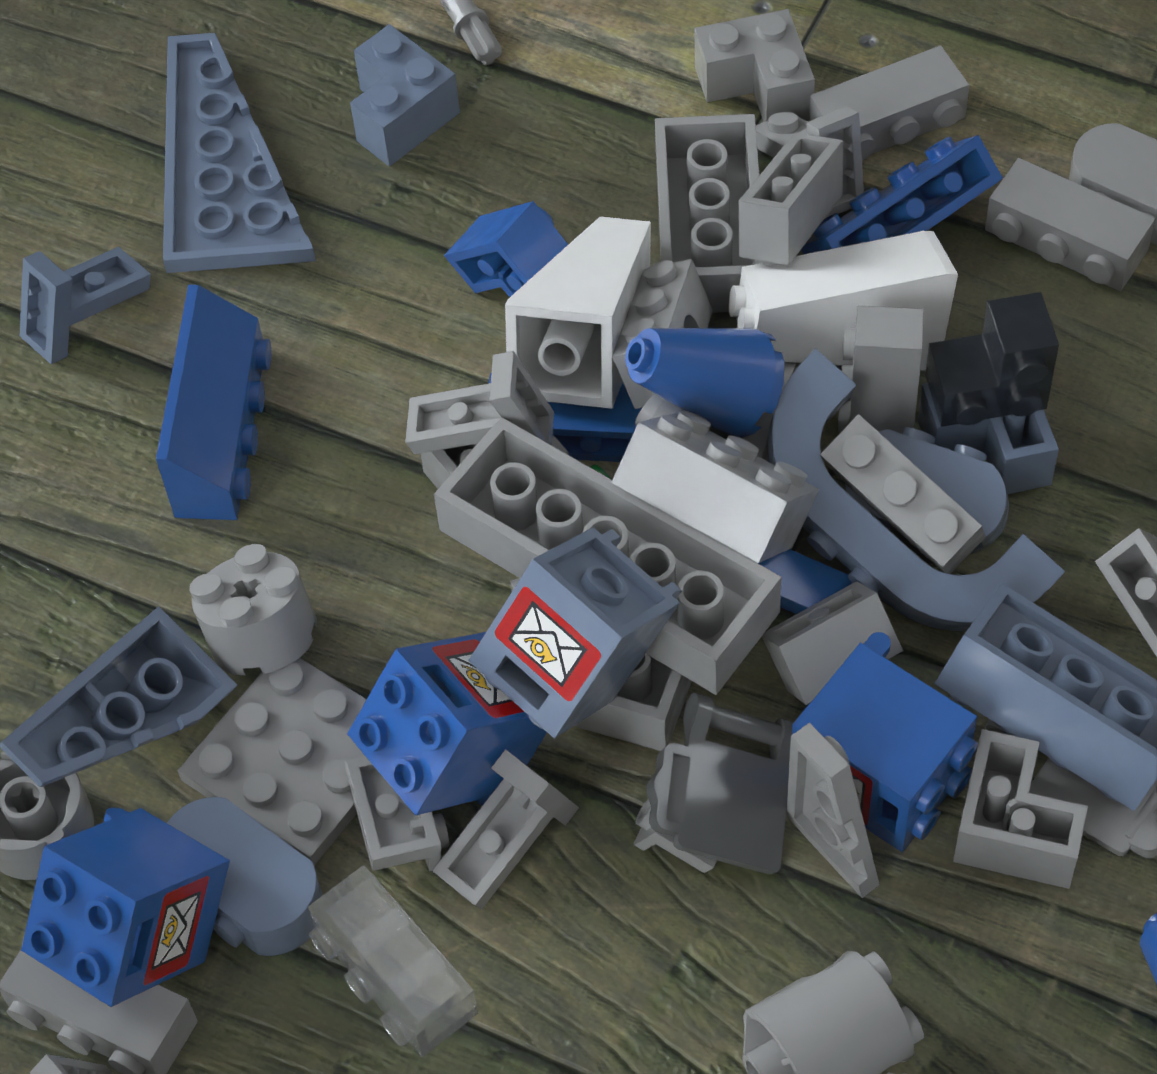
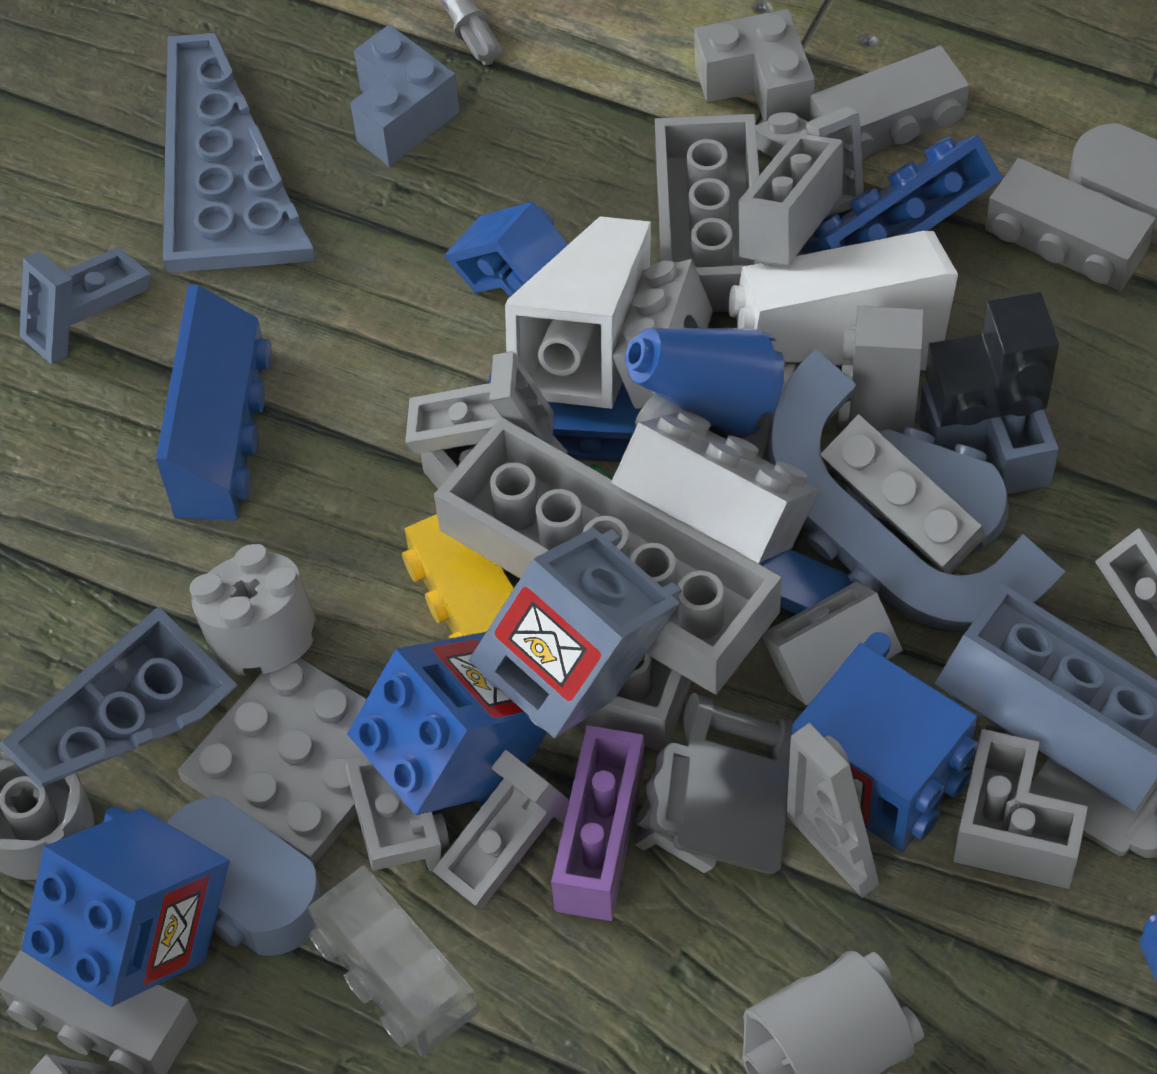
(461, 583): none -> yellow brick
(598, 823): none -> medium lavender brick

